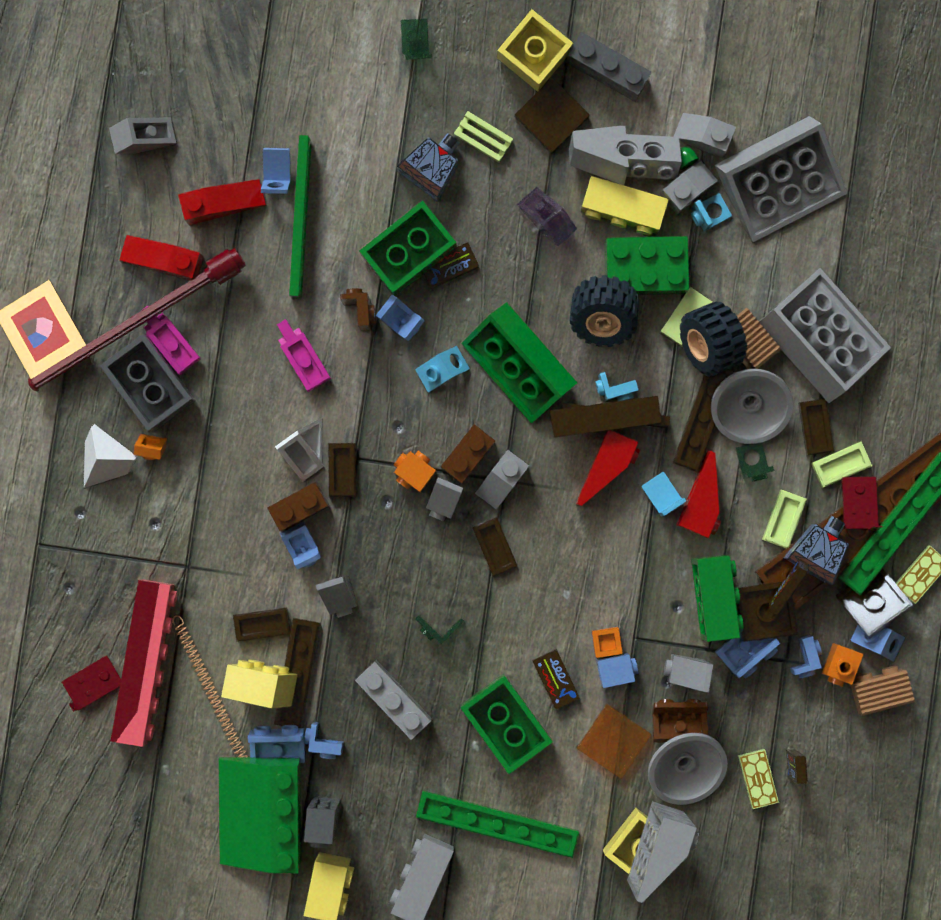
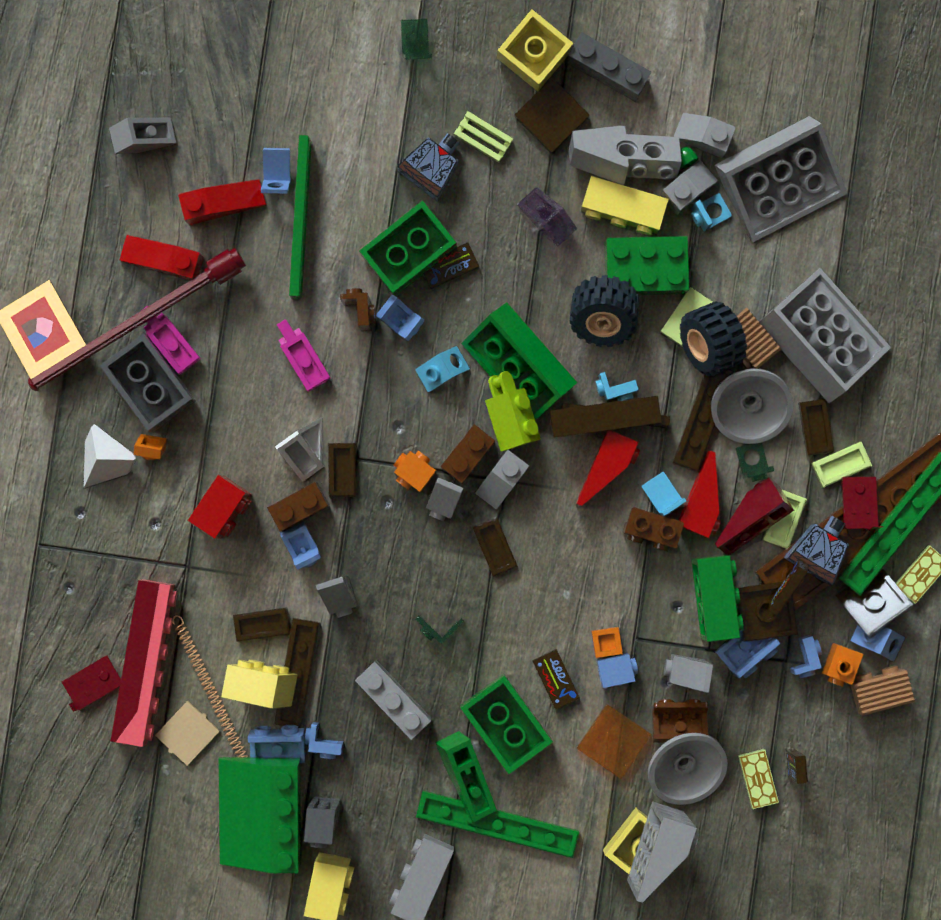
(187, 733): none -> tan piece
(220, 508): none -> red brick
(466, 775): none -> green slope
(510, 413): none -> lime brick
(653, 527): none -> reddish brown bracket
(755, 514): none -> dark red slope

